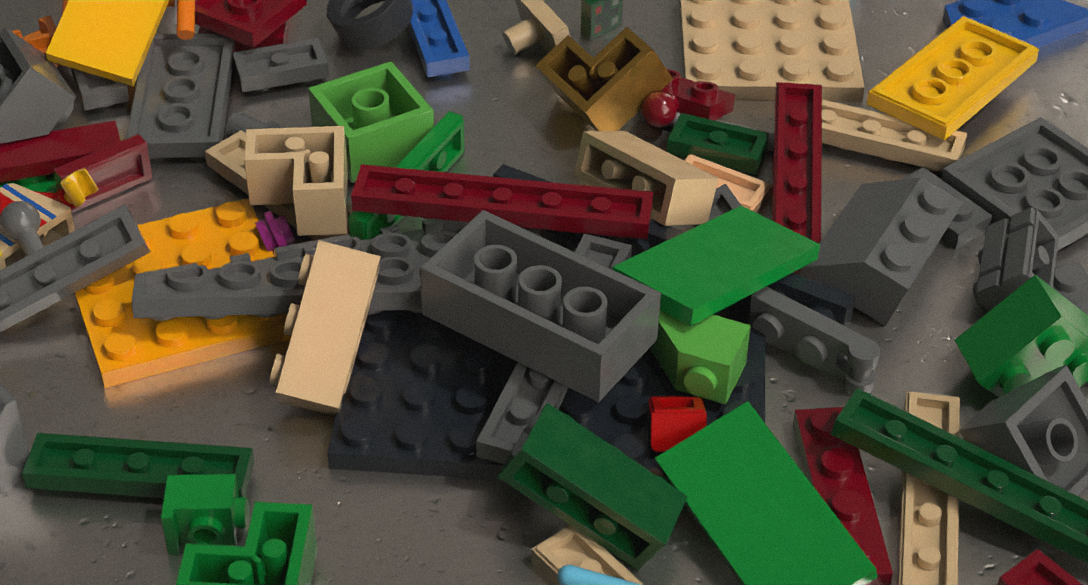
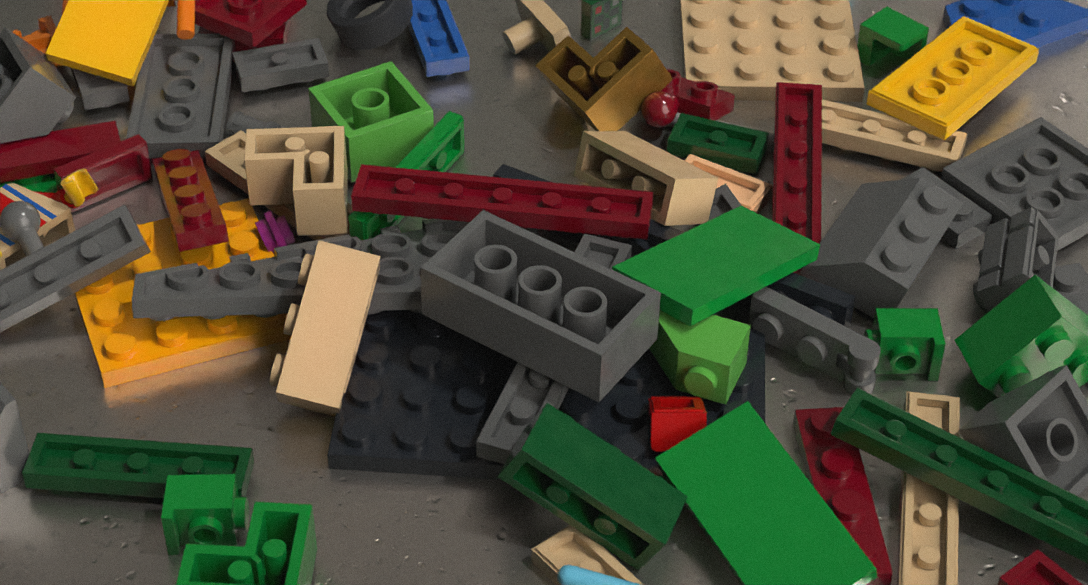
(189, 200): none -> dark red plate
(890, 32): none -> green panel
(908, 341): none -> green brick

